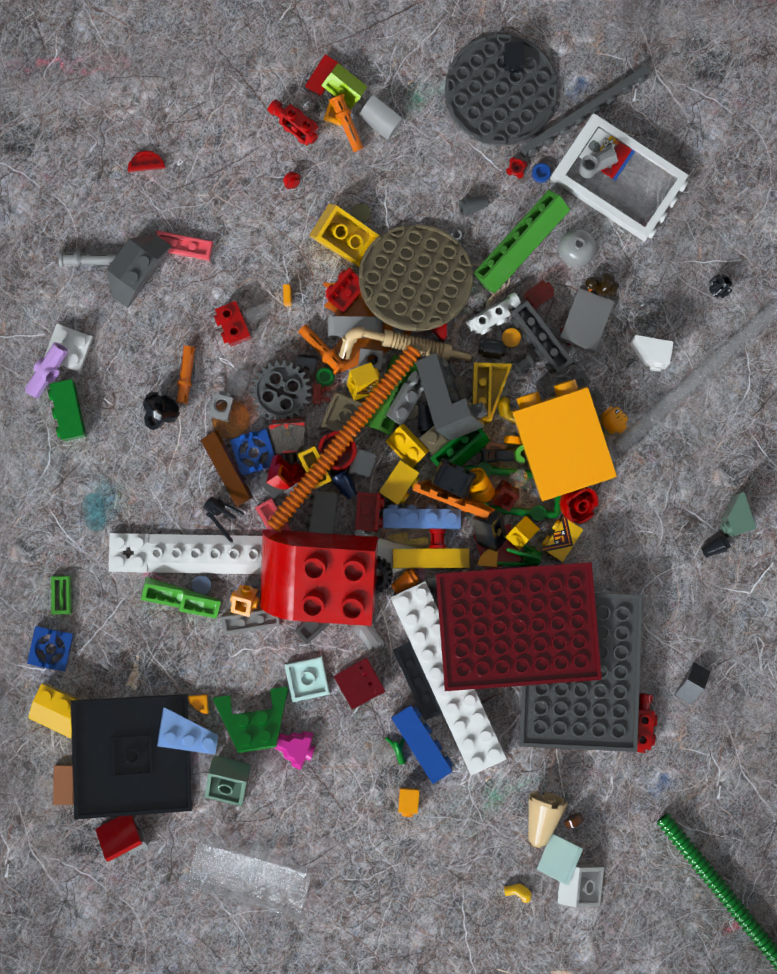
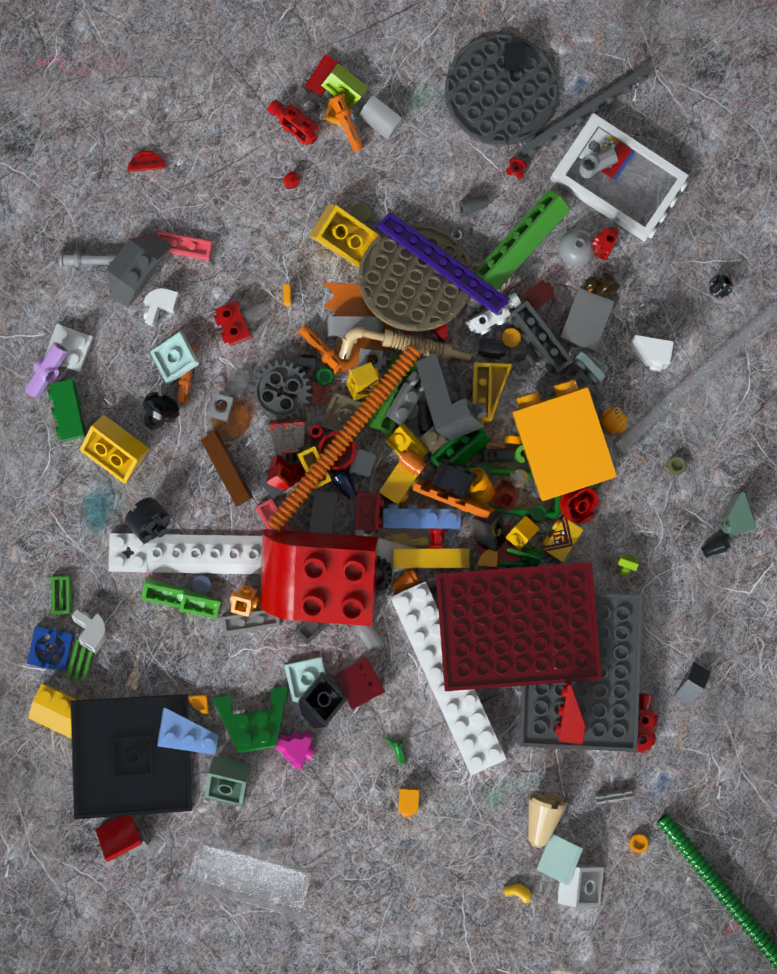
(62, 785): nougat tile -> none
(72, 663): none -> bright green tile
(94, 633): none -> white brick
(114, 448): none -> yellow slope
(148, 520): none -> black brick
(159, 300): none -> white brick
(174, 357): none -> light aqua tile
(215, 507): black plant -> none
(236, 445): blue piece -> none
(316, 437): none -> red pin
(321, 701): none -> black slope
(344, 291): red bracket -> none
(412, 462): none -> orange brick
(417, 681): black plate -> none
(422, 745): blue brick -> none
(443, 263): none -> dark purple tile
(504, 409): yellow arm -> none
(541, 172): blue tile -> none
(572, 722): none -> red slope
(574, 820): reddish brown tile -> none
(585, 363): none -> light aqua plate
(604, 242): none -> red brick
(613, 796): none -> light grey axle
(627, 562): none -> lime tile
(638, 843): none -> light orange tile
(676, 465): none -> olive tile

